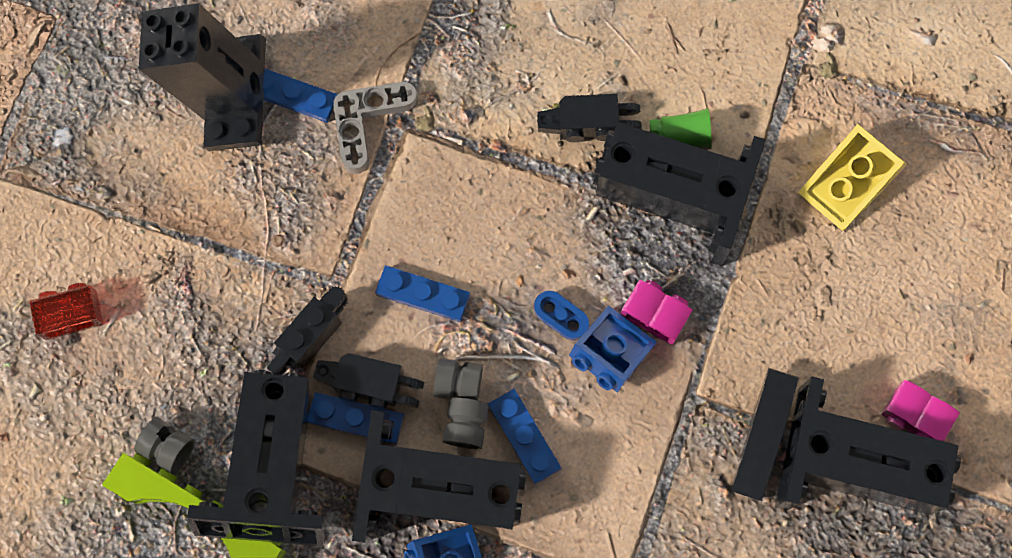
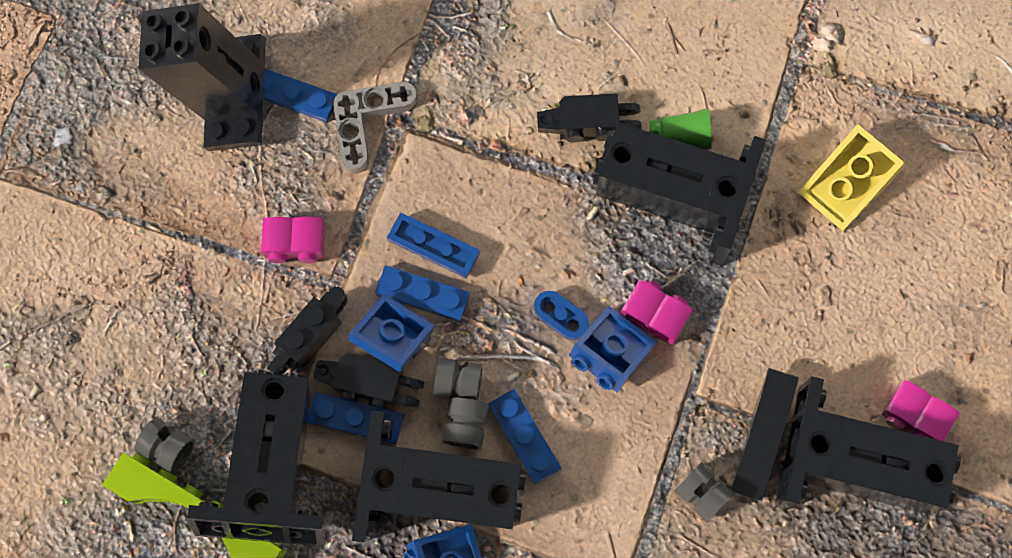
(66, 311): clear red brick -> none
(293, 238): none -> dark pink brick
(392, 333): none -> blue plate
(433, 245): none -> blue plate
(713, 498): none -> dark grey wheel

